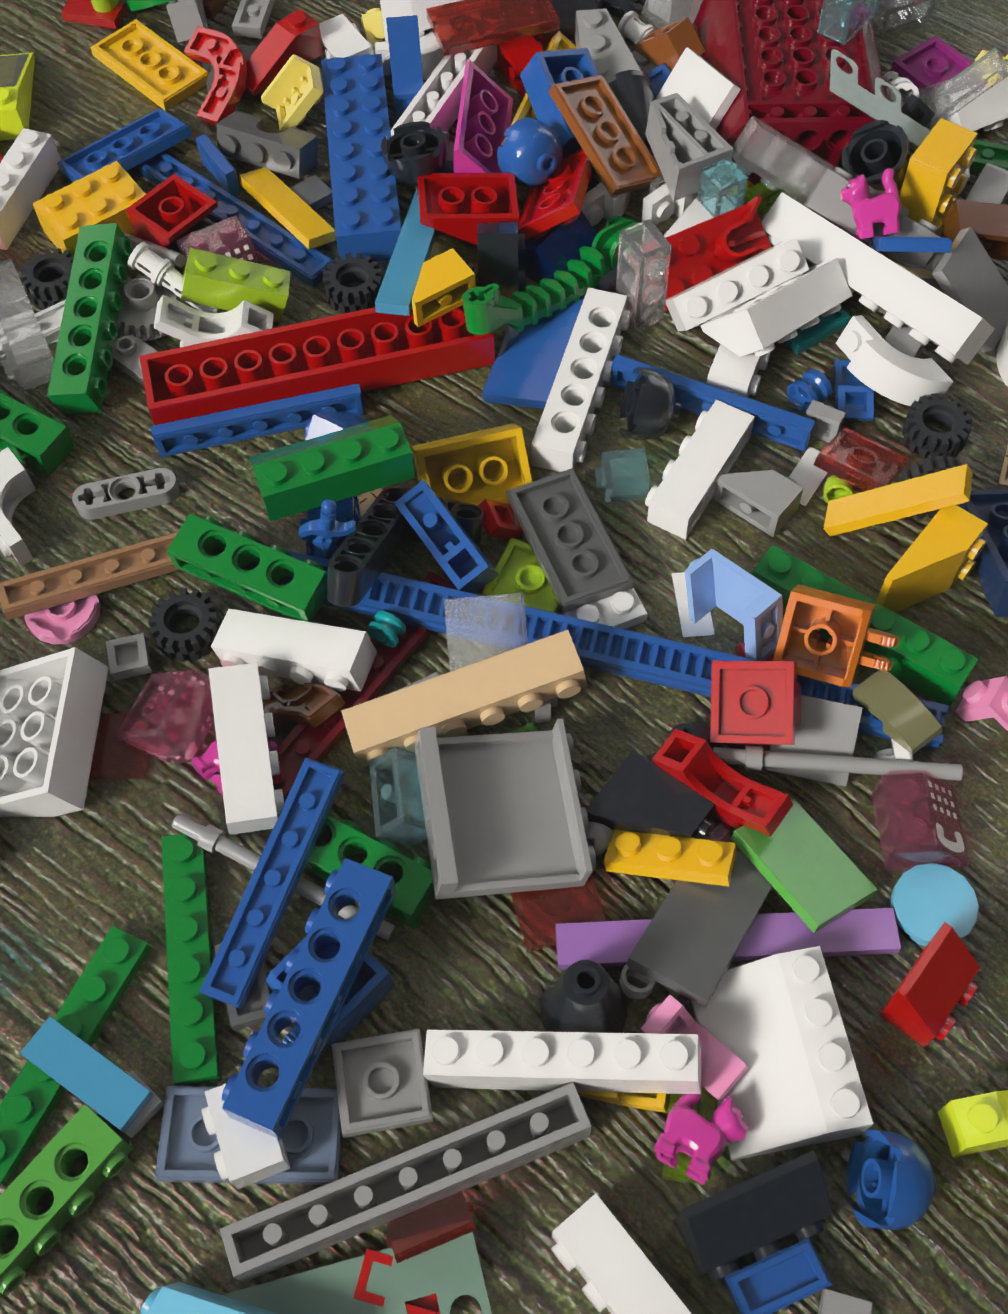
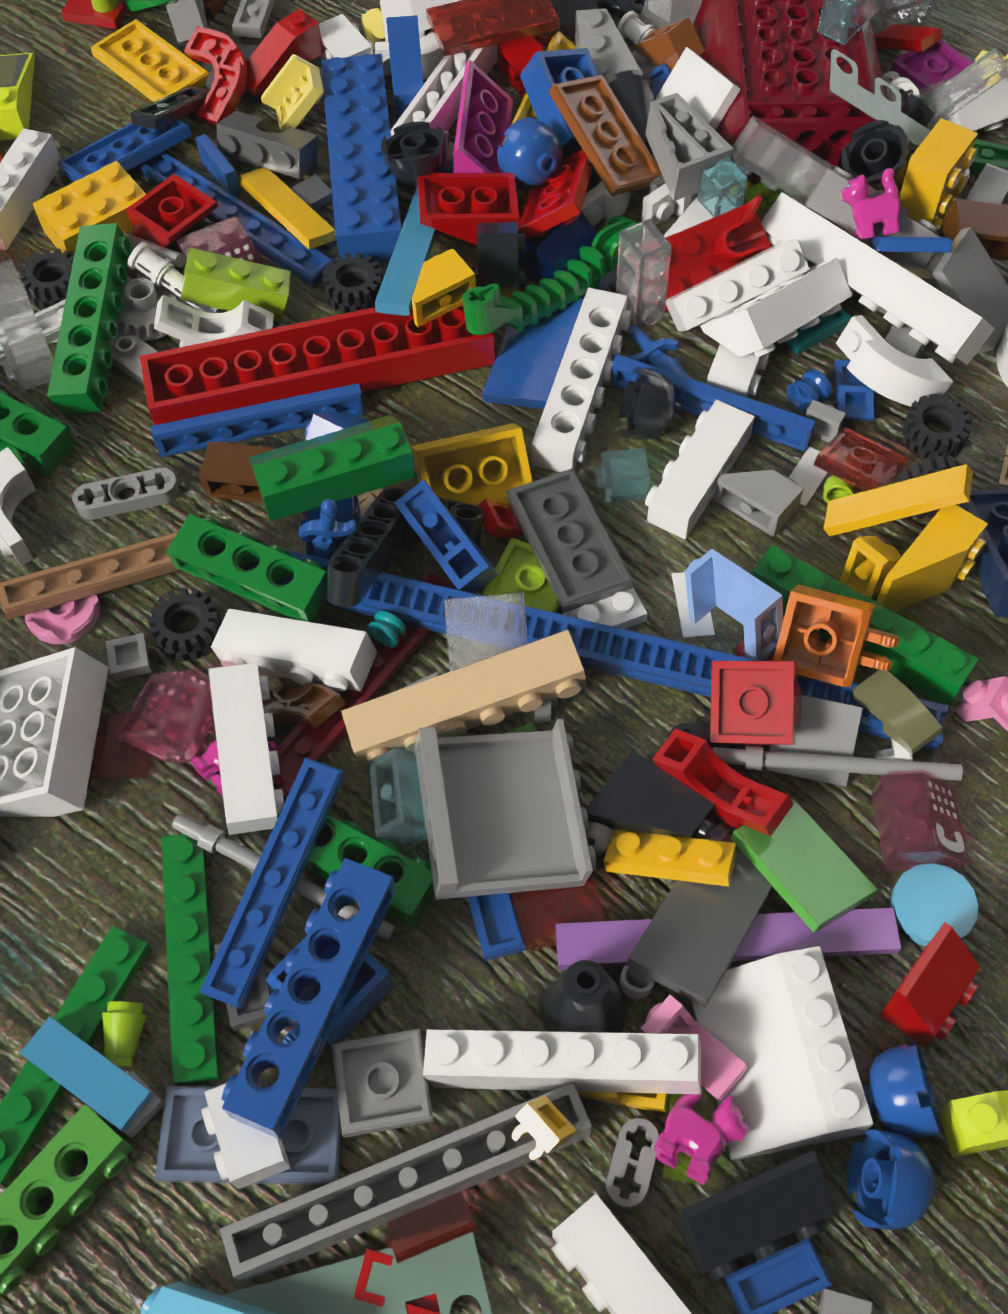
(122, 1031): none -> lime cone
(169, 108): none -> black tile
(228, 471): none -> reddish brown brick
(496, 925): none -> blue tile
(544, 1124): none -> tile
(621, 1161): none -> light grey beam
(655, 351): none -> blue piece
(868, 565): none -> yellow slope
(903, 1093): none -> blue cylinder
(908, 37): none -> red tile

